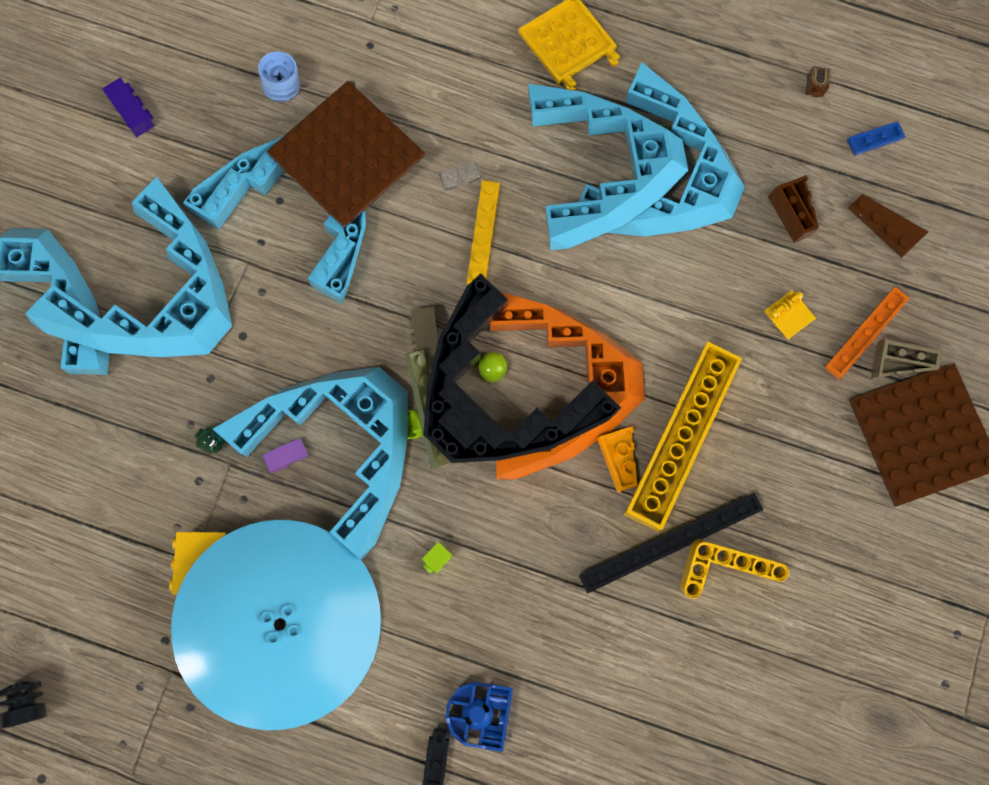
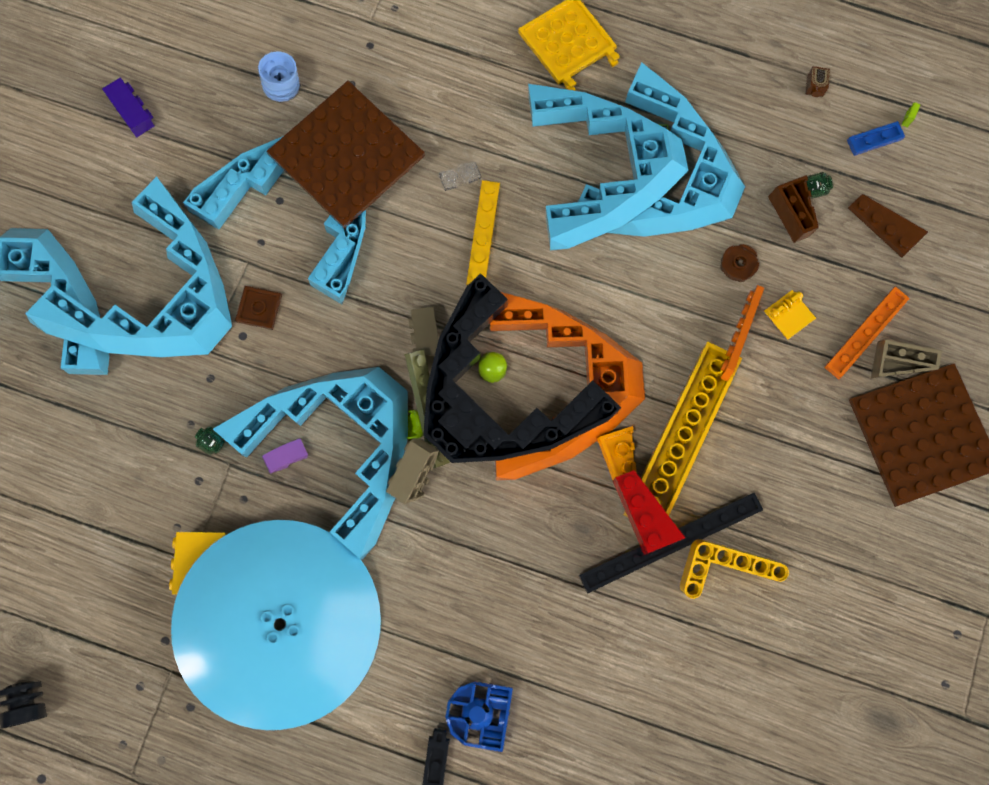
(258, 307): none -> reddish brown tile
(412, 471): none -> dark tan wedge
(436, 558): lime brick -> none
(647, 517): none -> red wedge
(736, 272): none -> reddish brown plate
(739, 337): none -> orange plate
(819, 184): none -> clear green head
(910, 114): none -> lime tile

